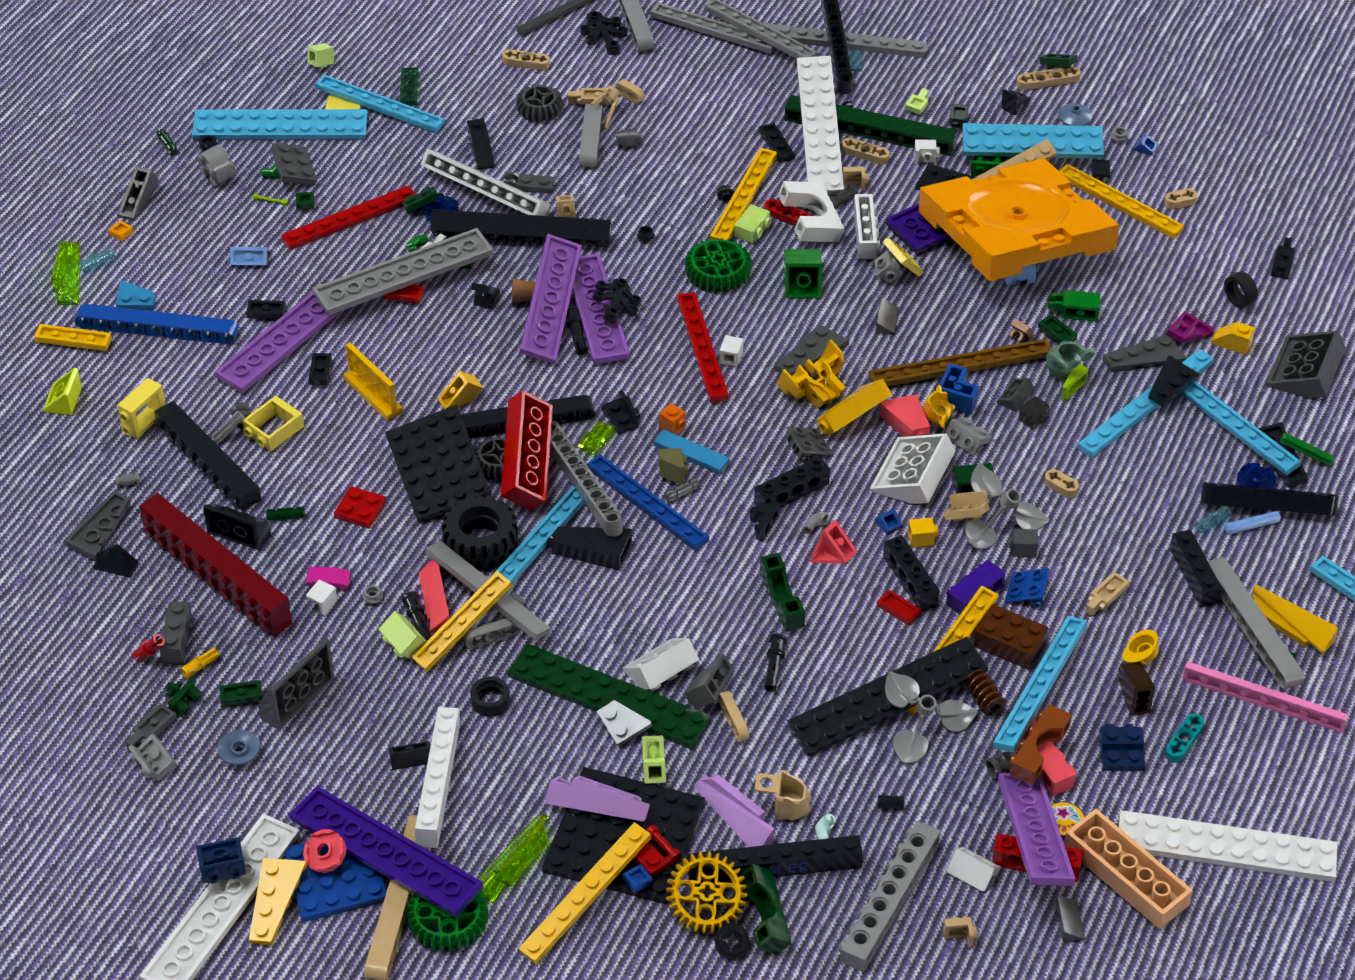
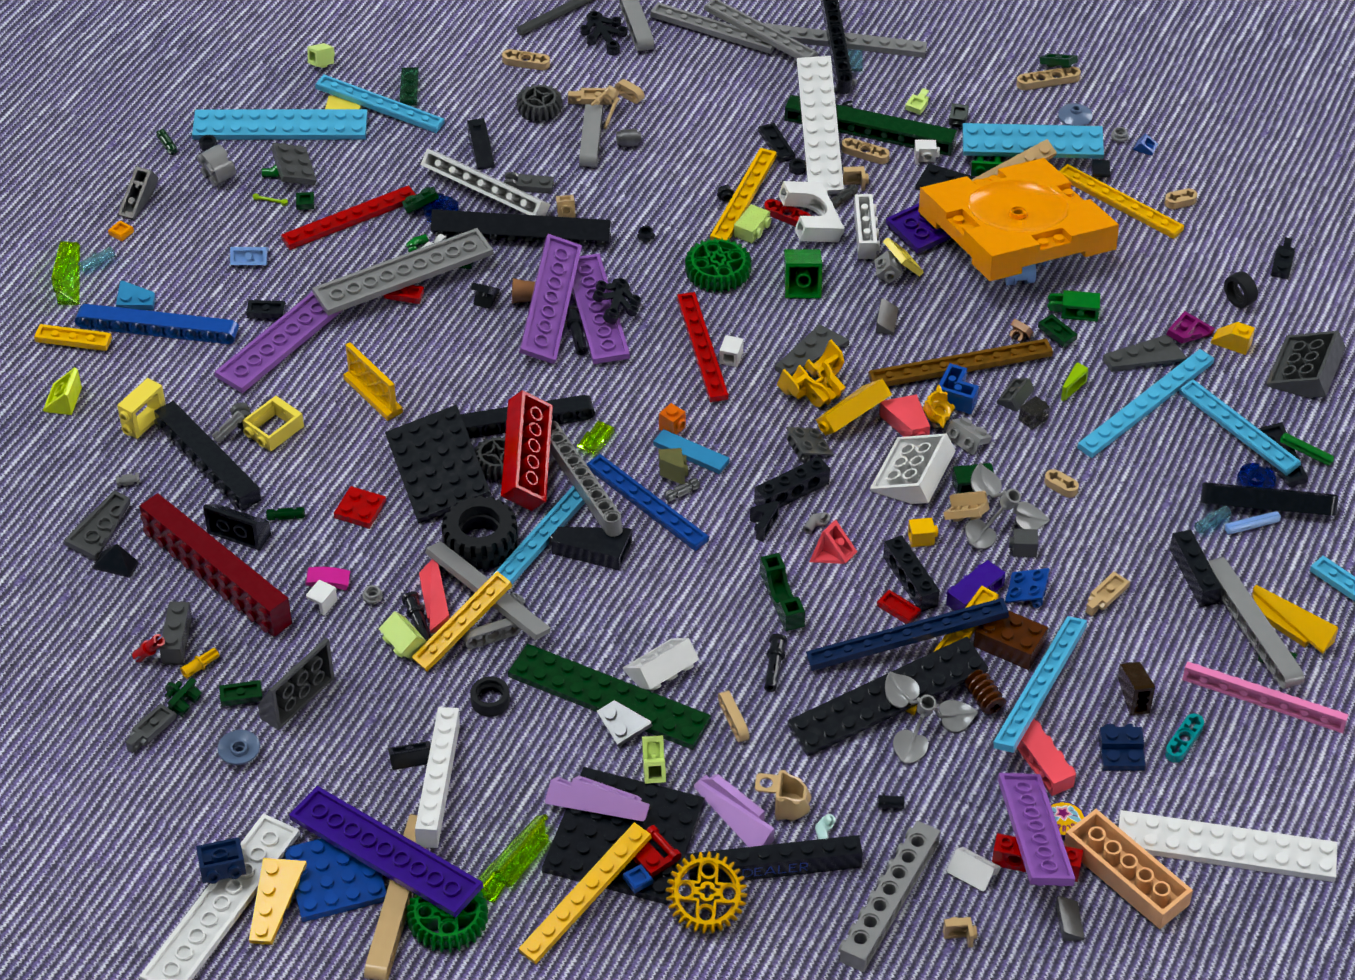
(153, 758): light grey bracket -> none
(320, 368): black plate -> none
(335, 854): coral tile -> none
(460, 390): yellow slope -> none
(622, 413): black bracket -> none
(709, 682): dark grey slope -> none
(740, 935): black gear -> none
(772, 933): dark green arch -> none
(797, 166): none -> black tile
(888, 521): blue slope -> none
(907, 634): none -> dark blue plate
(998, 764): dark grey wheel -> none
(1013, 100): black slope -> none
(1050, 726): dark orange arch -> none
(1063, 358): sand green hair -> none
(1141, 647): yellow piece -> none
(1171, 381): black wing -> none

